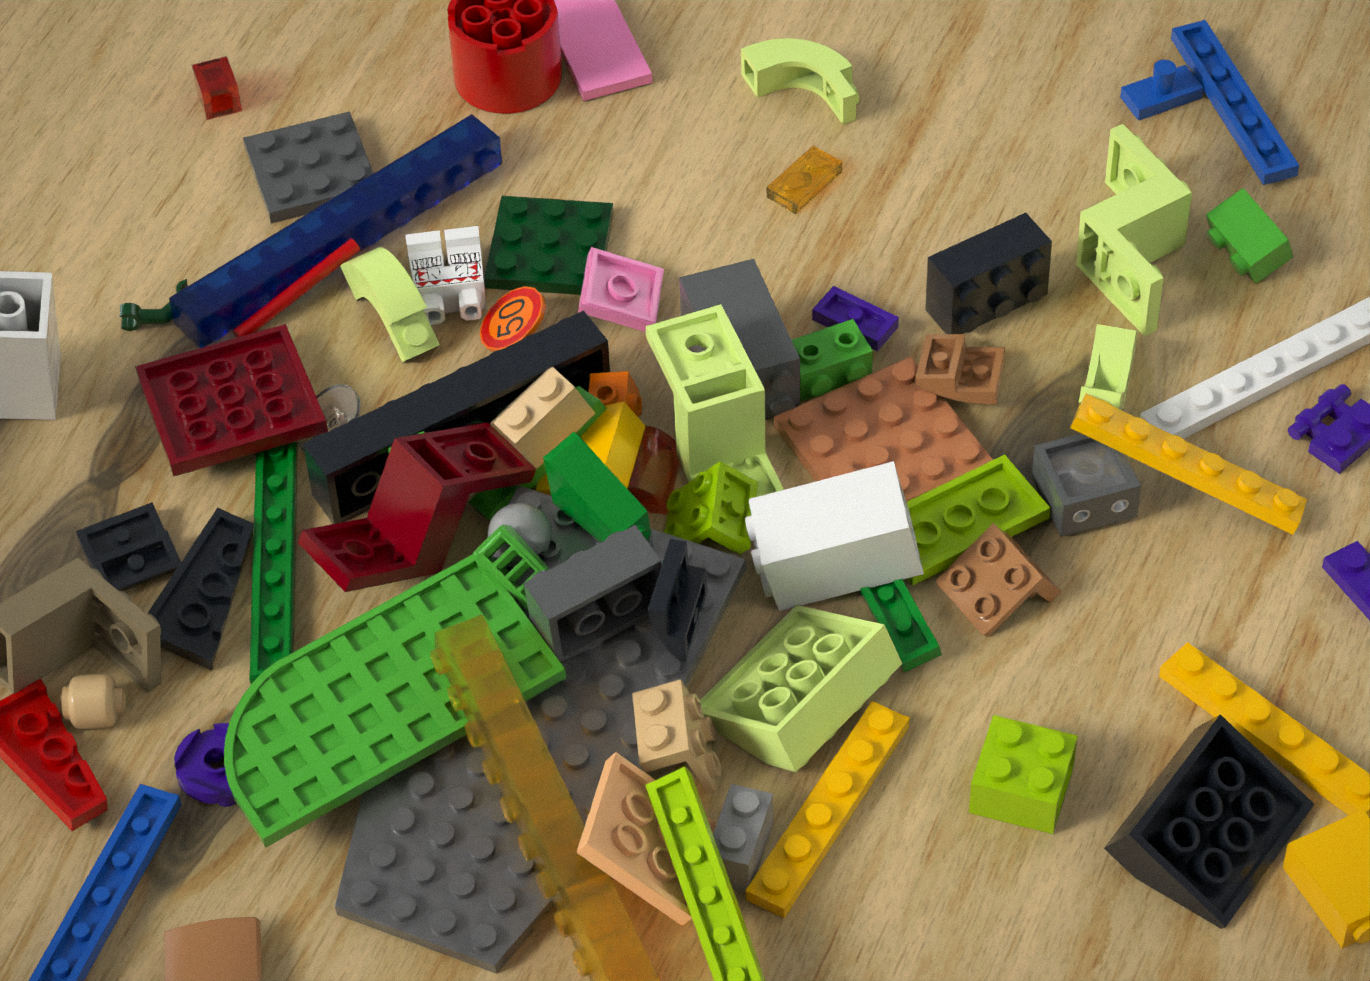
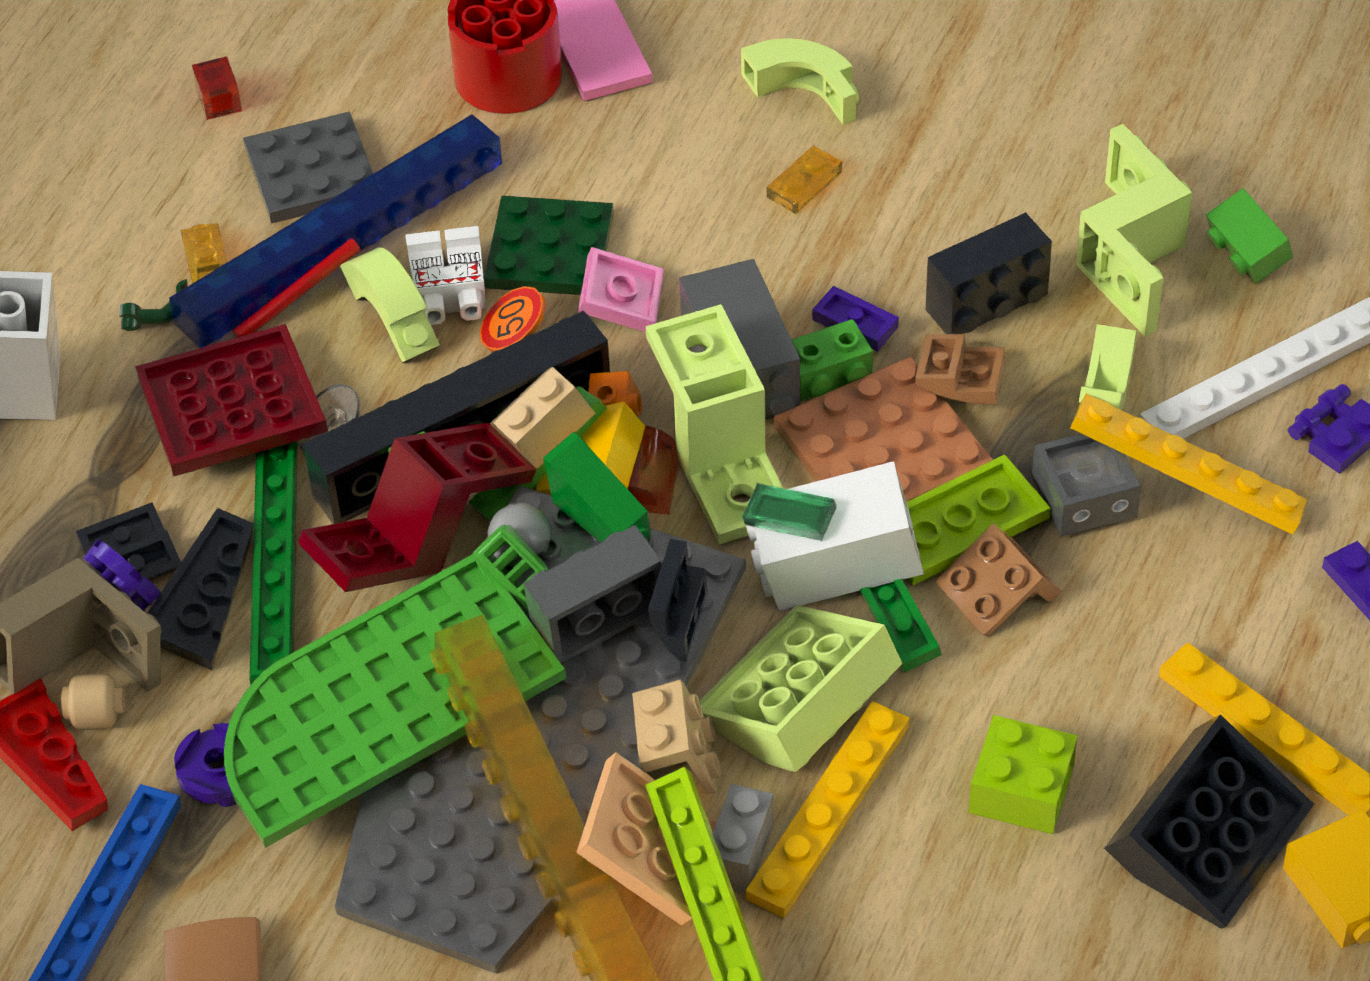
(122, 574): none -> dark purple plate
(203, 249): none -> clear yellow plate
(713, 508): lime bracket -> none
(789, 511): none -> clear green tile
(1162, 91): blue tile -> none
(1235, 102): blue plate -> none

